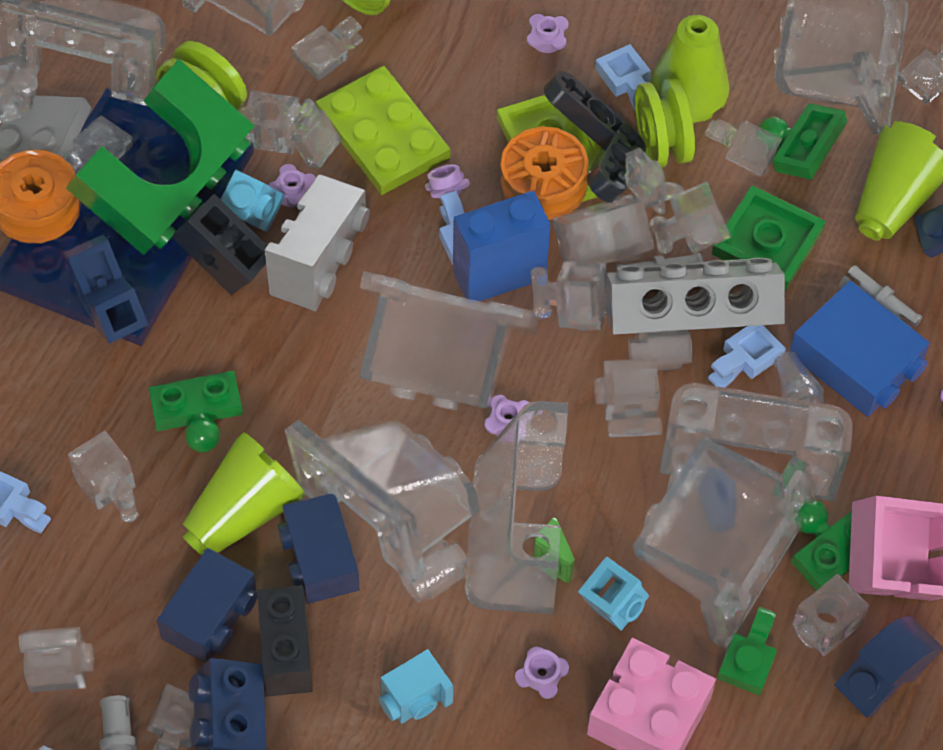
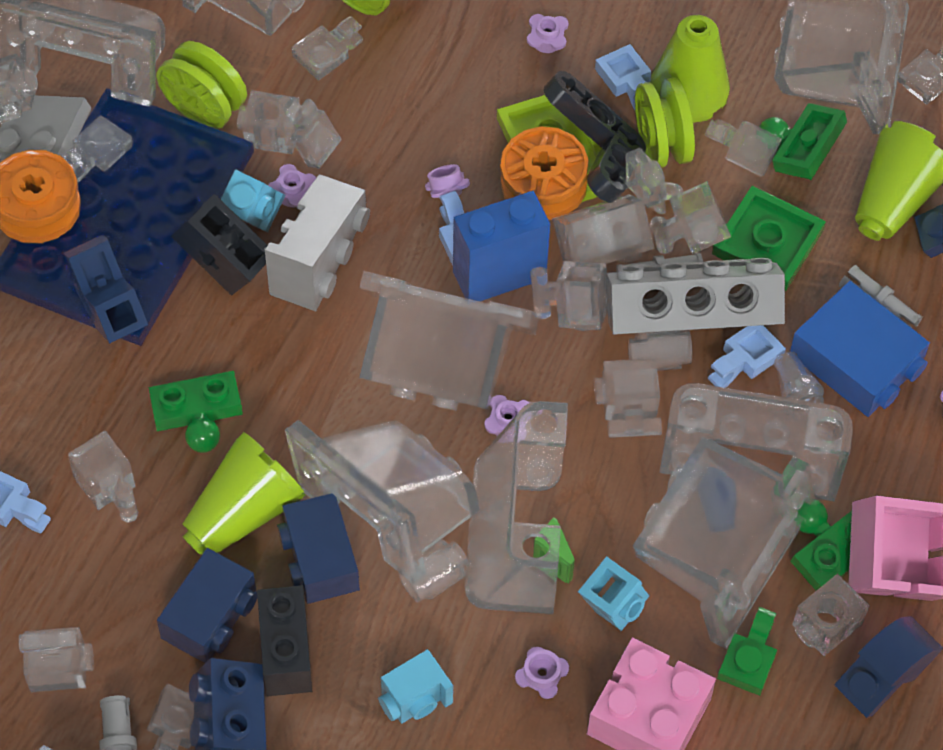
(146, 210): green arch -> none
(384, 130): lime plate -> none

